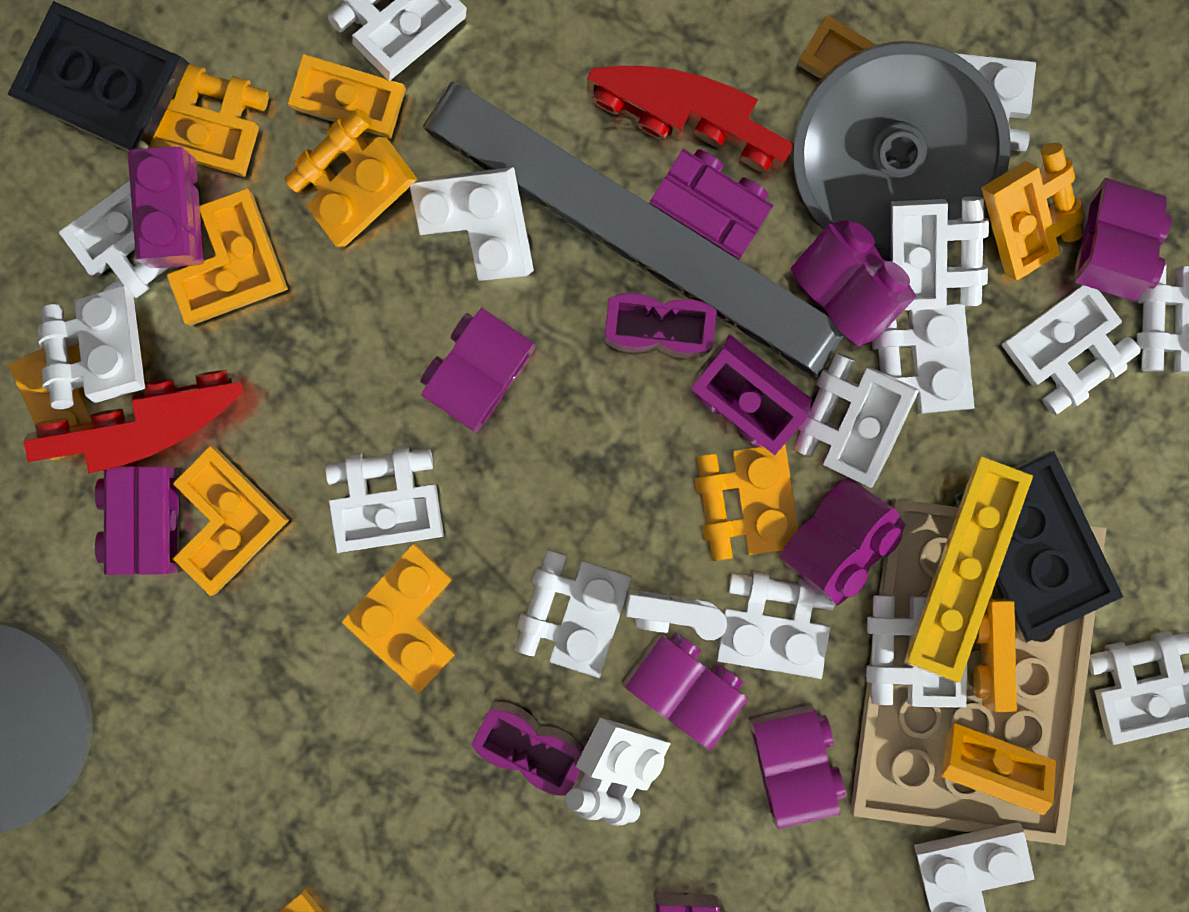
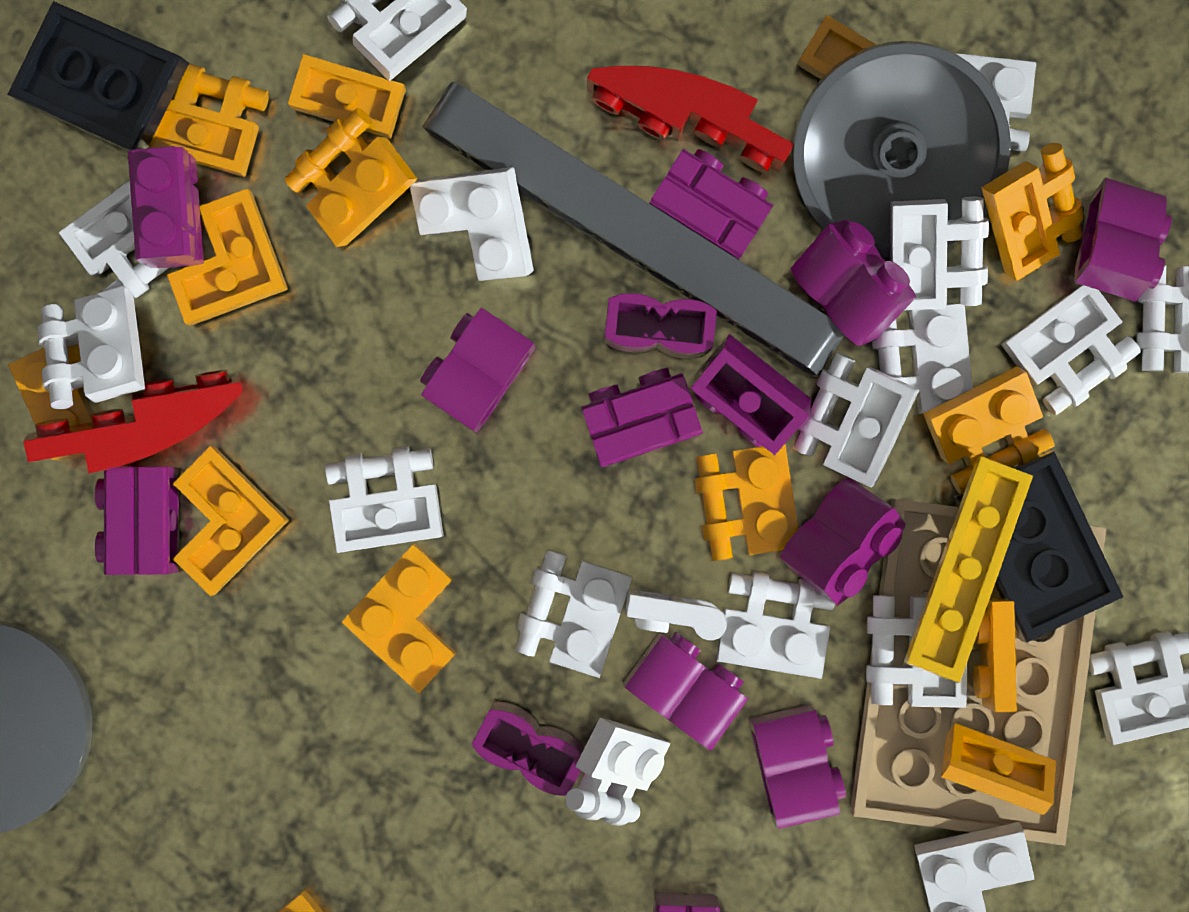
(640, 418): none -> magenta brick
(984, 416): none -> light orange plate

